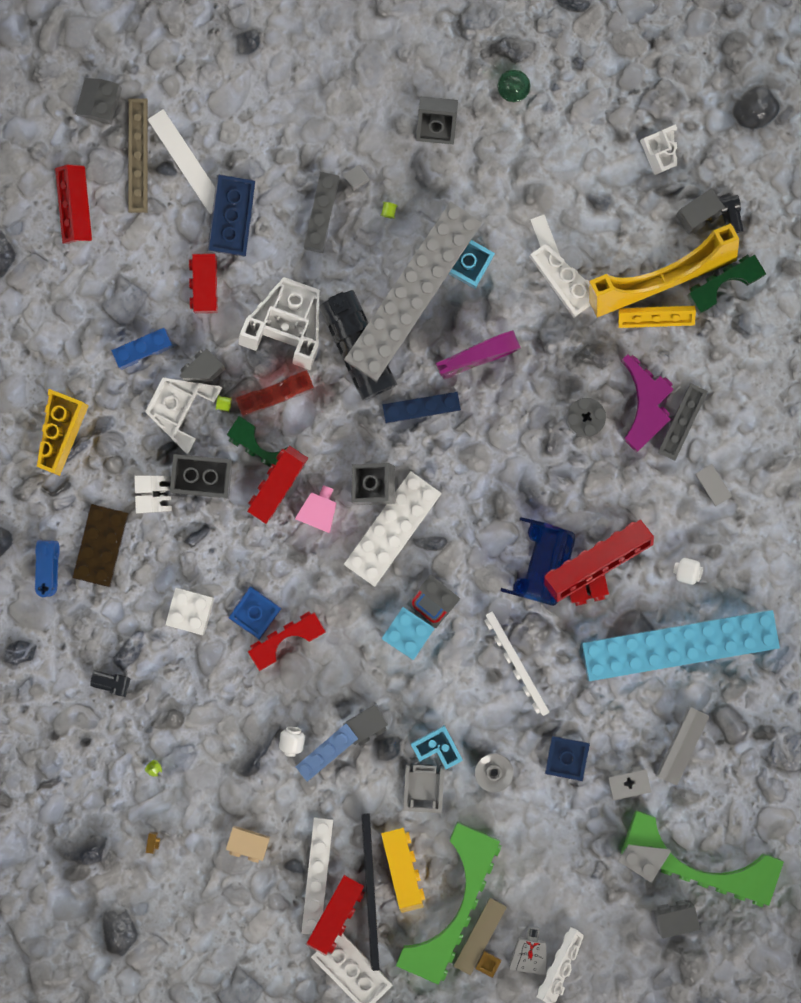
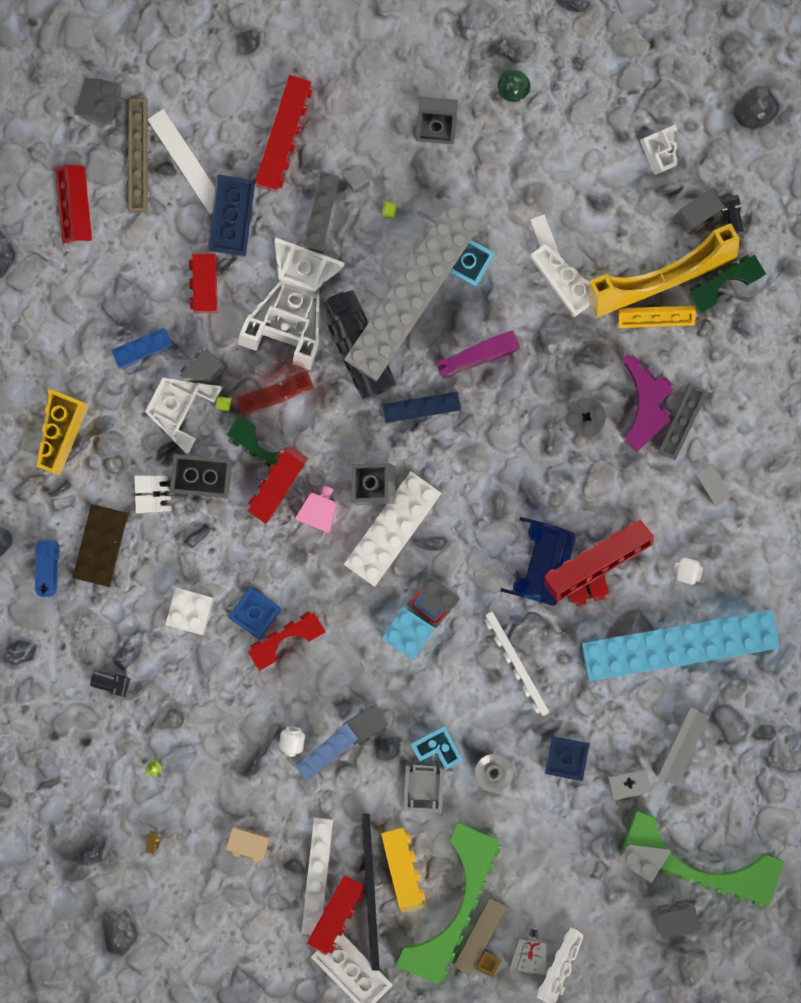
(283, 134): none -> red brick
(304, 267): none -> white wing

